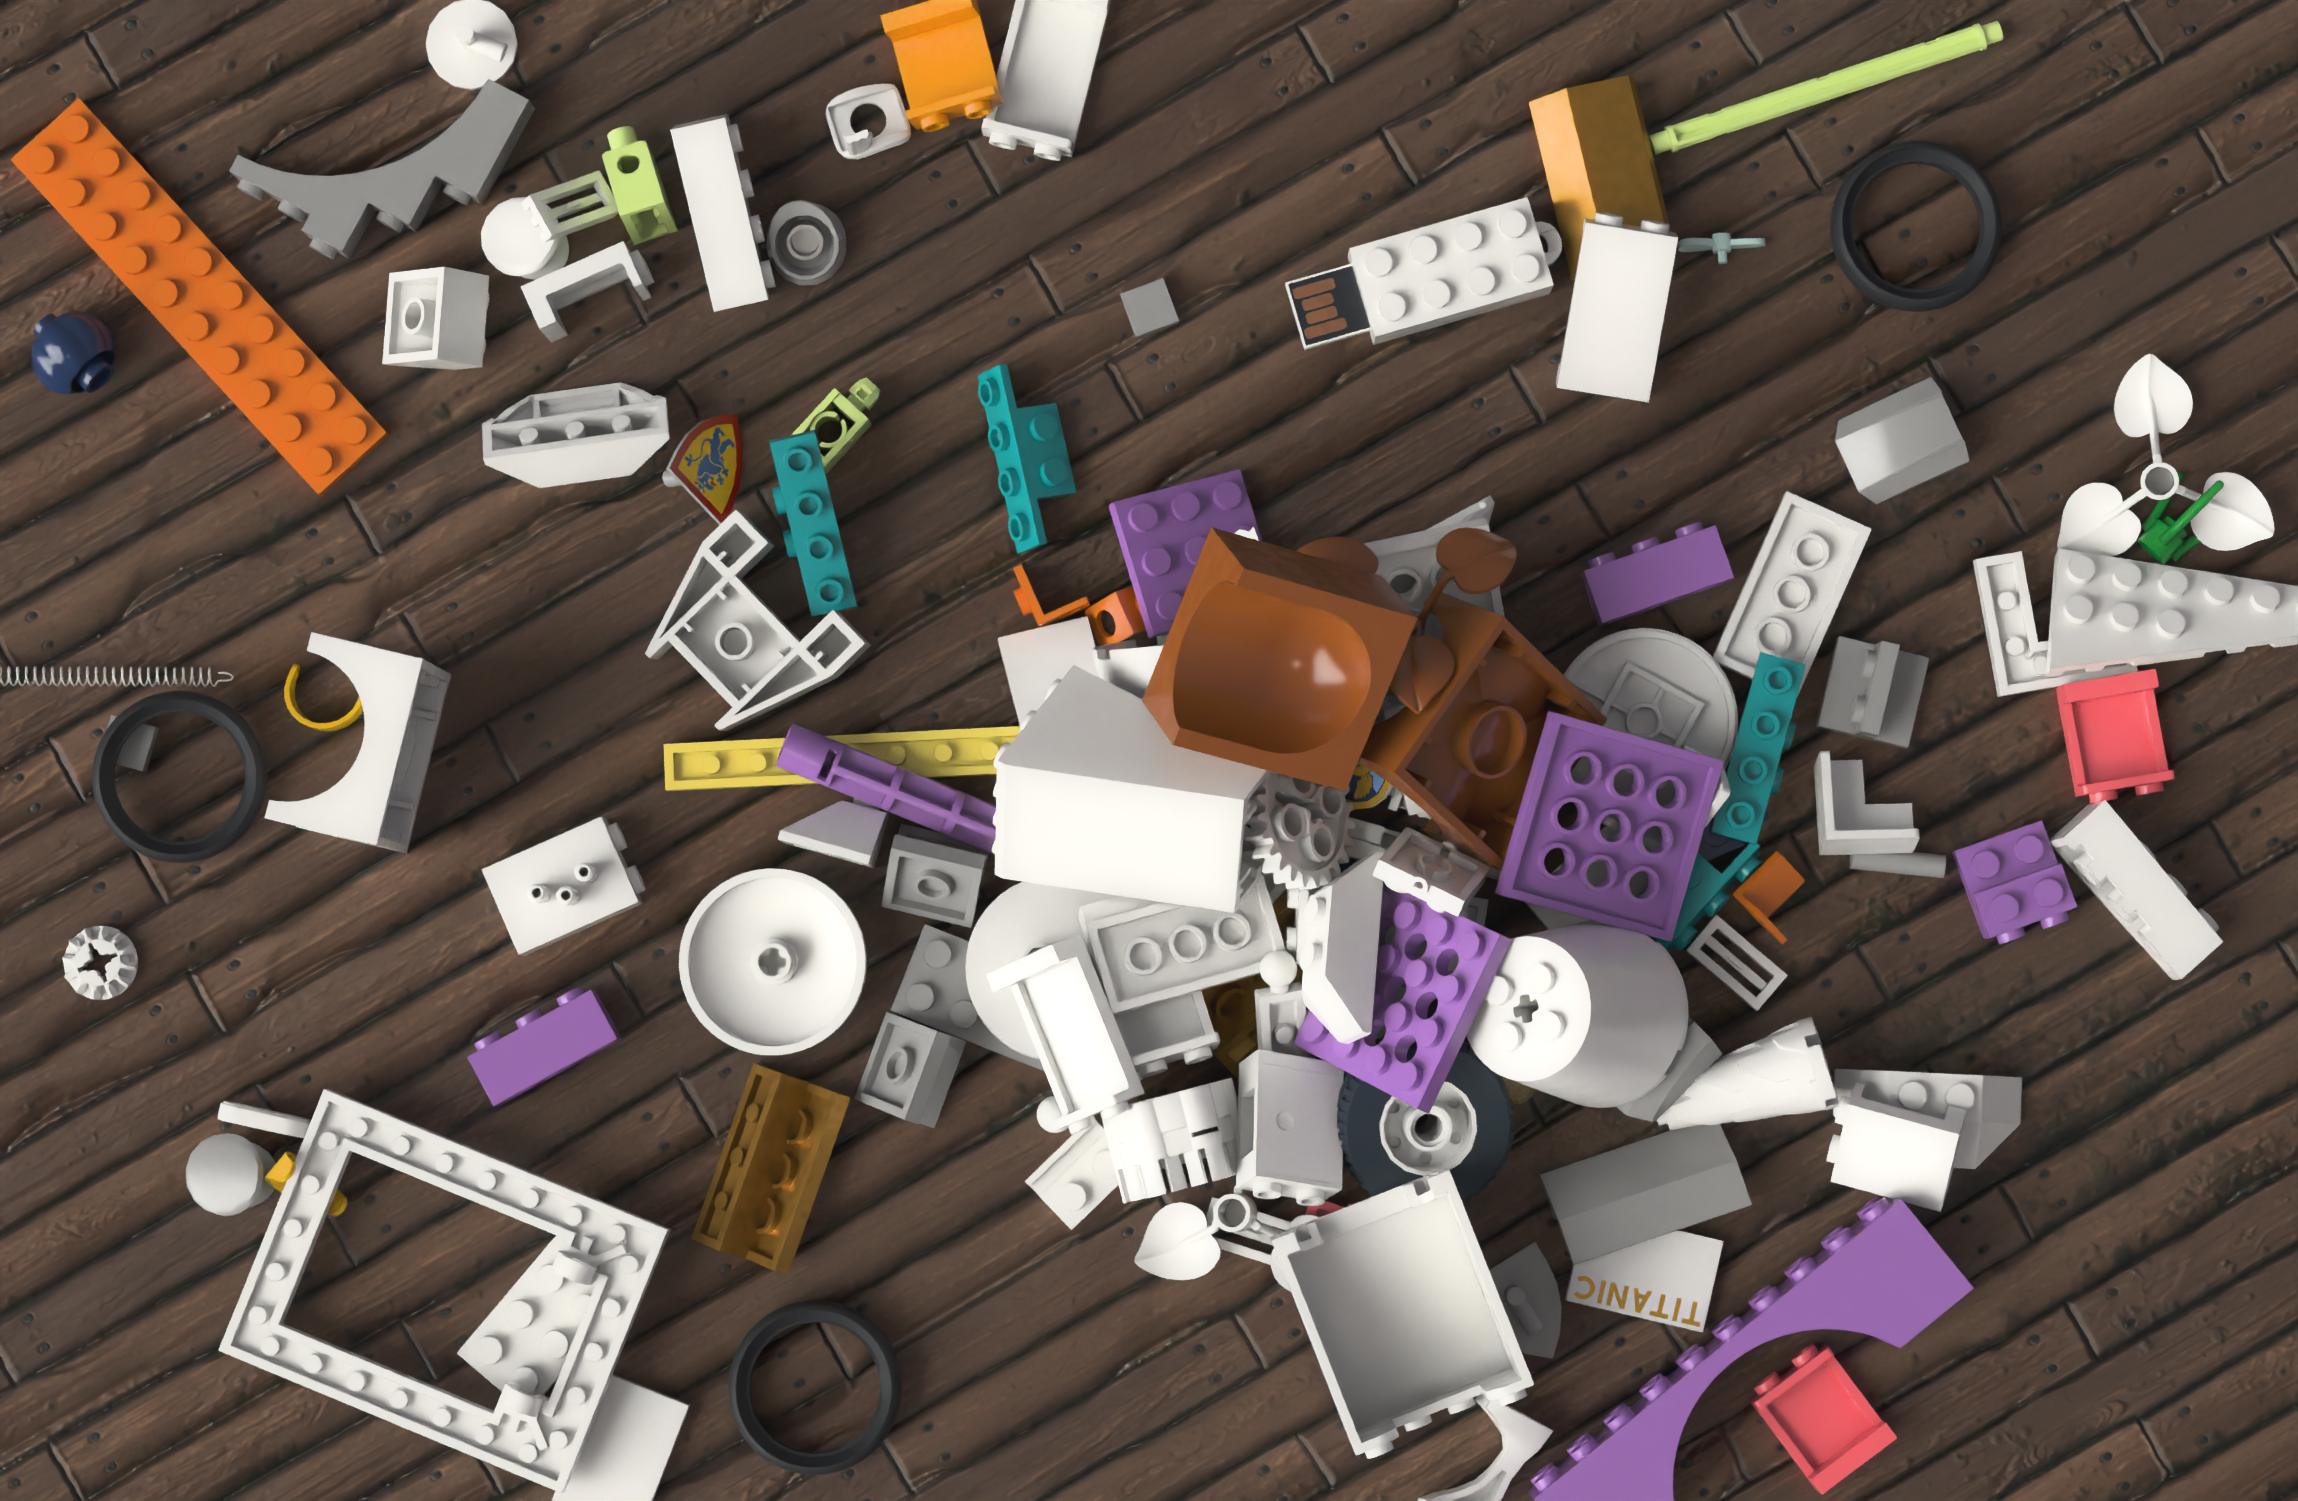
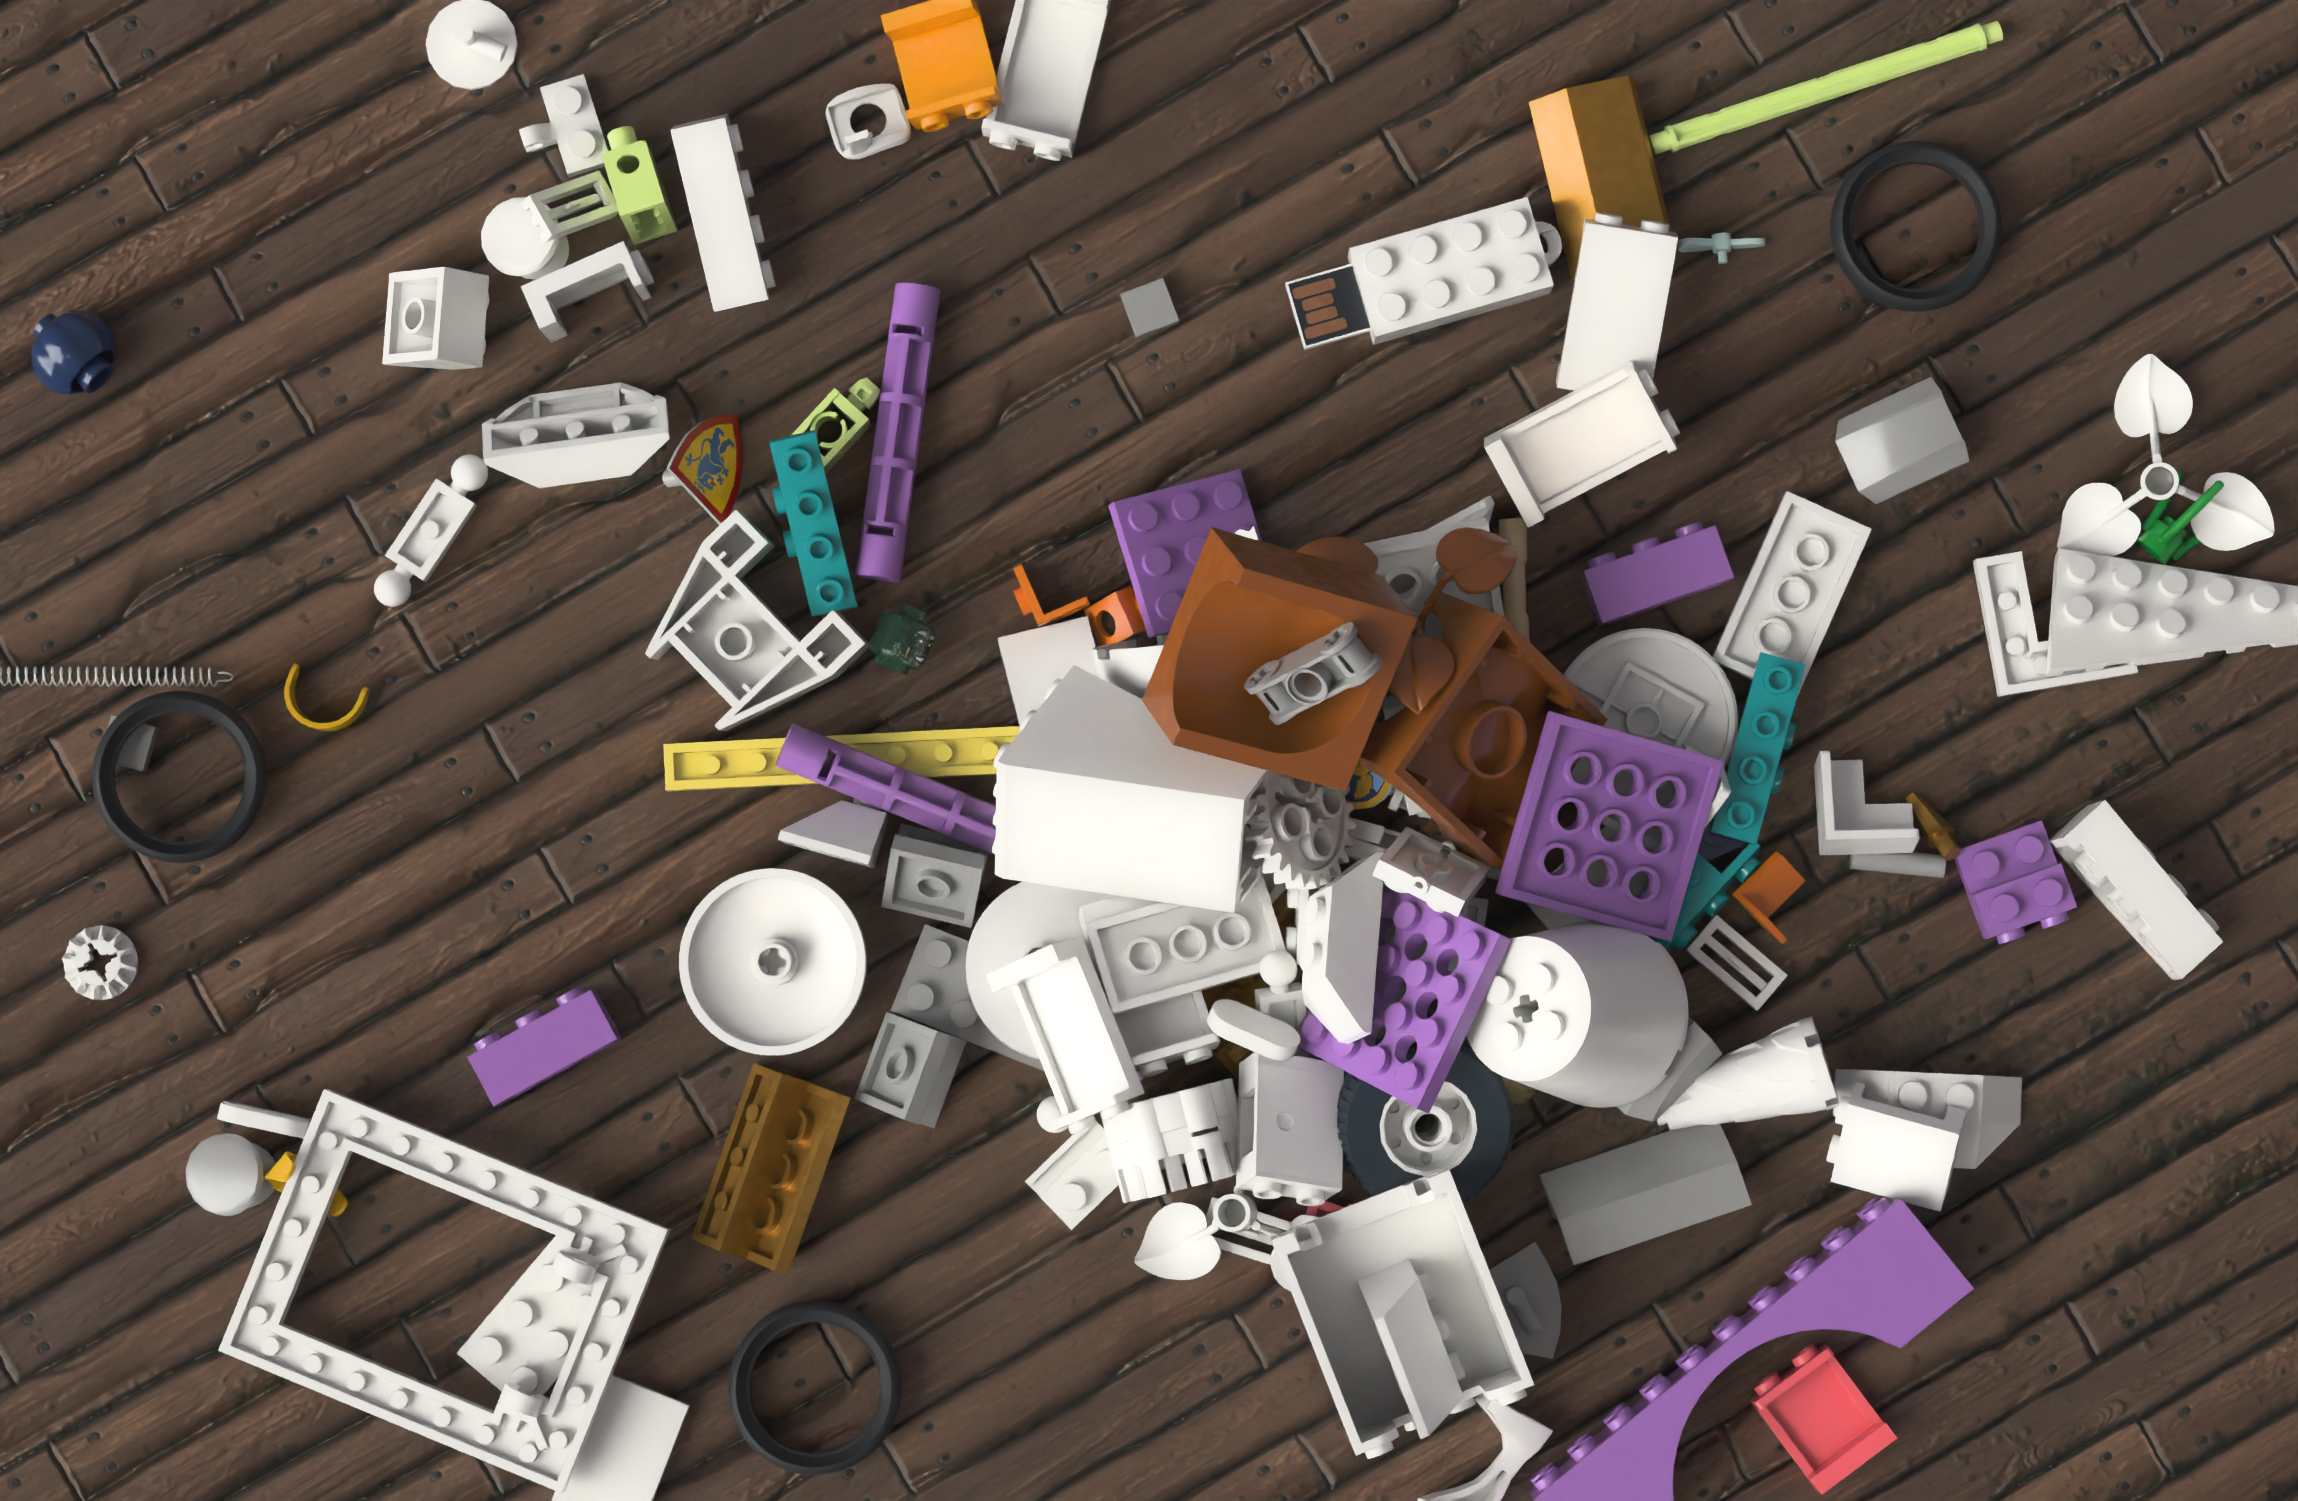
(200, 297): orange plate -> none
(341, 206): light grey arch -> none
(384, 786): white piece -> none
(431, 530): none -> white plate
(564, 885): white piece -> none
(571, 126): none -> white plate
(806, 242): light grey piece -> none
(898, 432): none -> medium lavender piece
(902, 639): none -> clear green head
(1028, 456): teal bracket -> none
(1253, 1030): none -> white tile
(1313, 673): none -> light grey piece
(1414, 1343): none -> white slope
(1515, 585): none -> tan piece
(1581, 441): none -> white panel
(1652, 1280): white tile -> none
(1872, 691): light grey bracket -> none
(1934, 827): none -> pearl gold bar
(2114, 735): coral panel -> none

